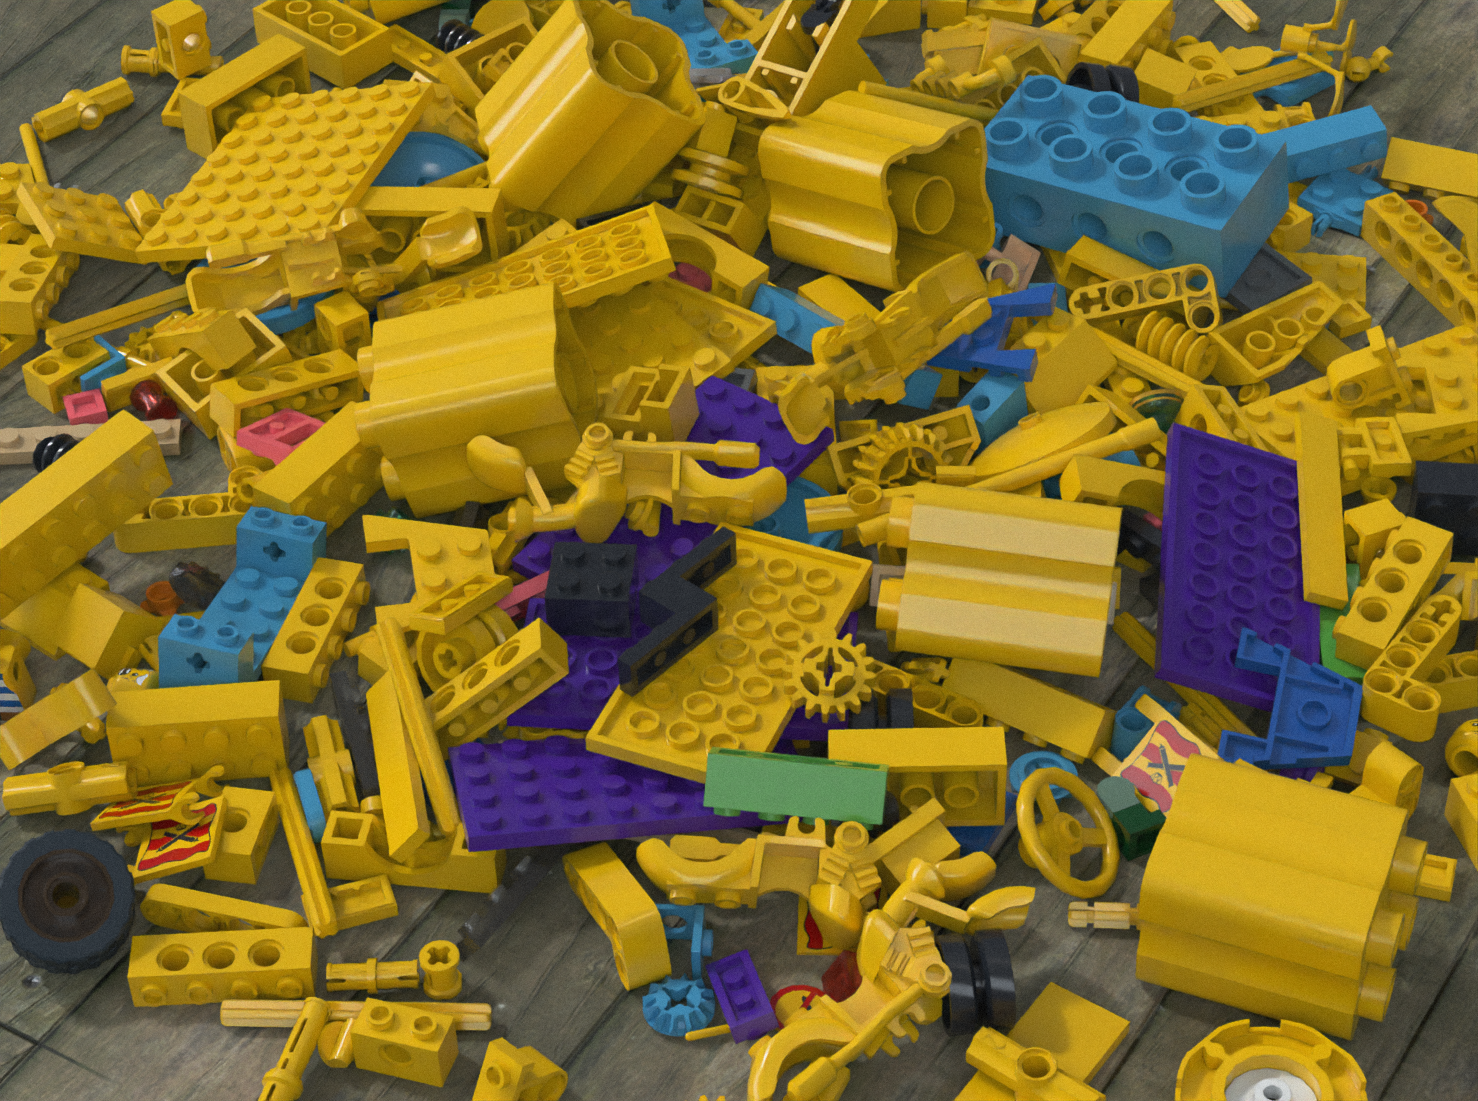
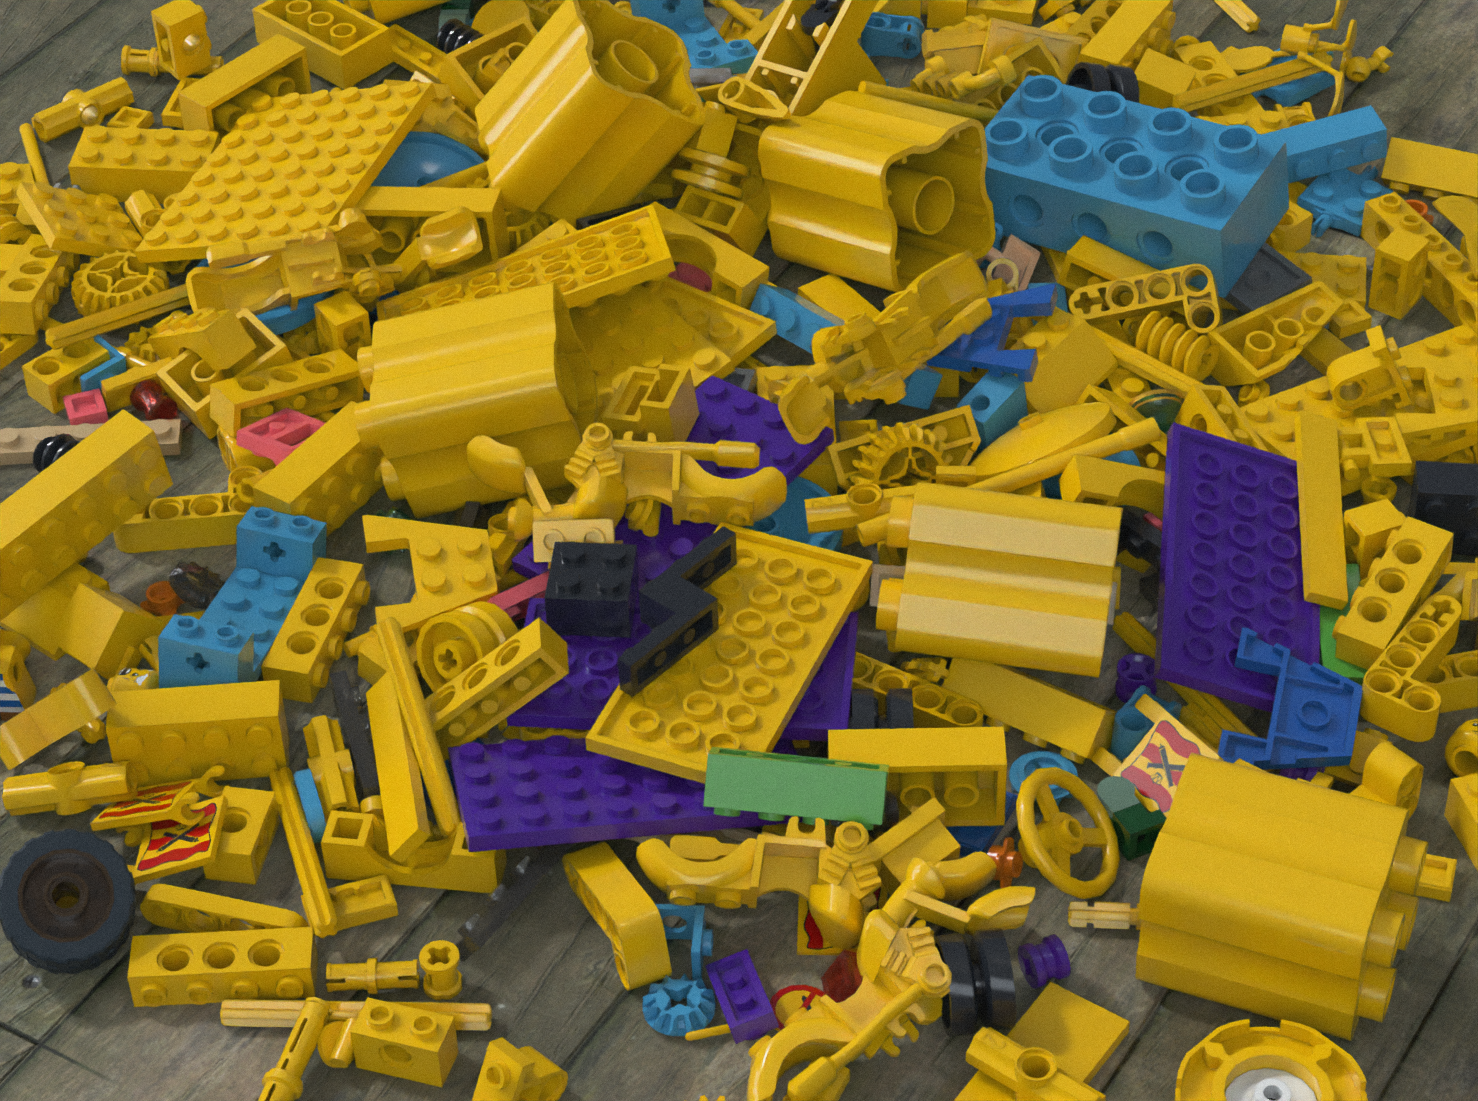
(115, 281): none -> yellow gear
(131, 117): none -> yellow tile
(138, 159): none -> yellow brick
(460, 603): yellow tile -> none
(580, 530): none -> yellow bracket
(848, 677): yellow gear -> none
(889, 35): none -> dark azure piece
(1007, 861): none -> orange plate
(1044, 961): none -> dark purple wheel
(1132, 672): none -> dark purple wheel
(1398, 273): none -> yellow brick

